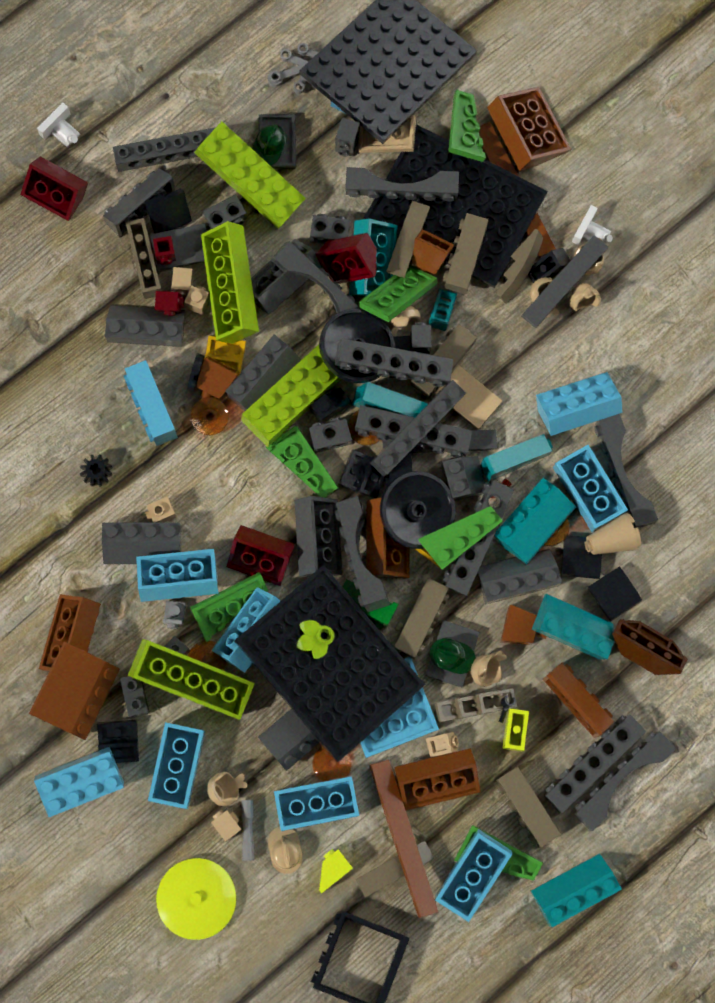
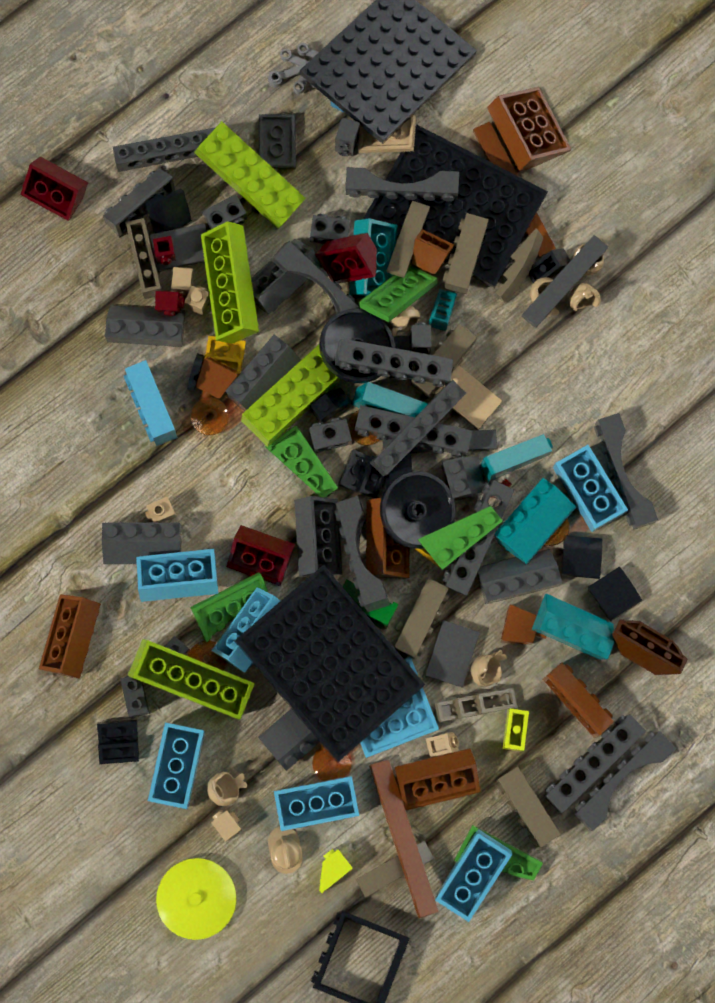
(56, 125): white piece -> none
(74, 690): dark orange slope -> none
(79, 782): medium azure brick -> none
(101, 464): black gear -> none
(174, 614): light grey bracket -> none
(248, 843): light grey piece -> none
(270, 143): dark green piece -> none
(312, 638): lime plate -> none
(452, 656): dark green piece -> none
(464, 128): bright green wing -> none
(506, 705): black hand -> none
(575, 890): teal slope -> none
(579, 403): medium azure brick -> none
(588, 229): white piece -> none
(614, 537): tan cone -> none

